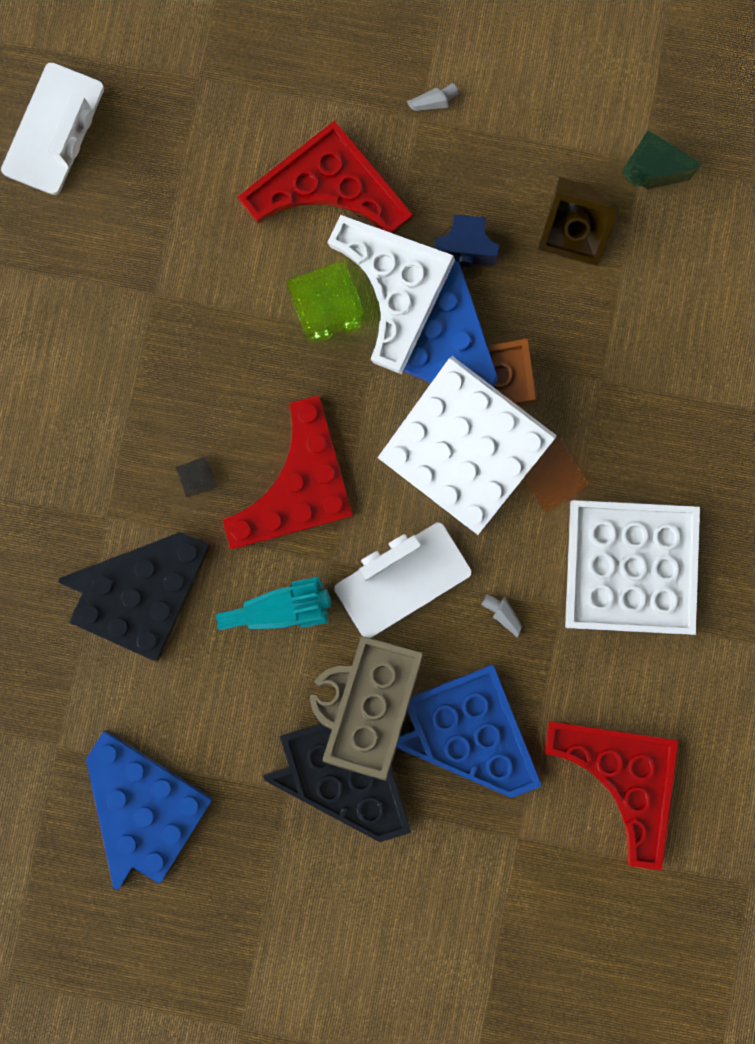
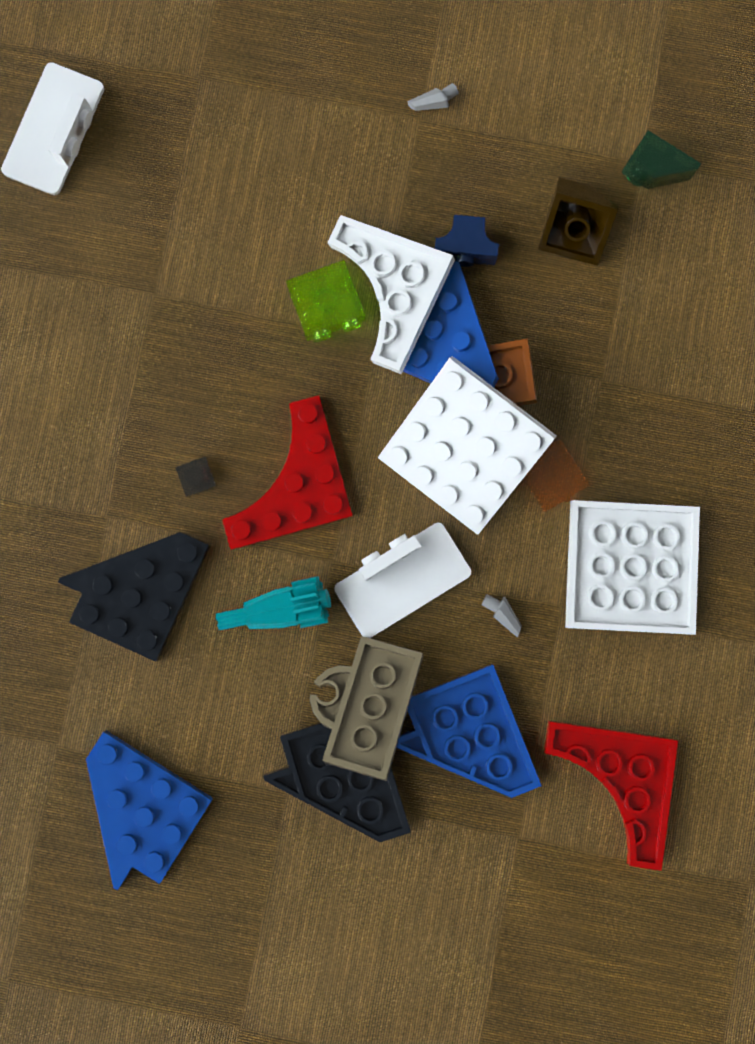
(327, 173): red plate -> none

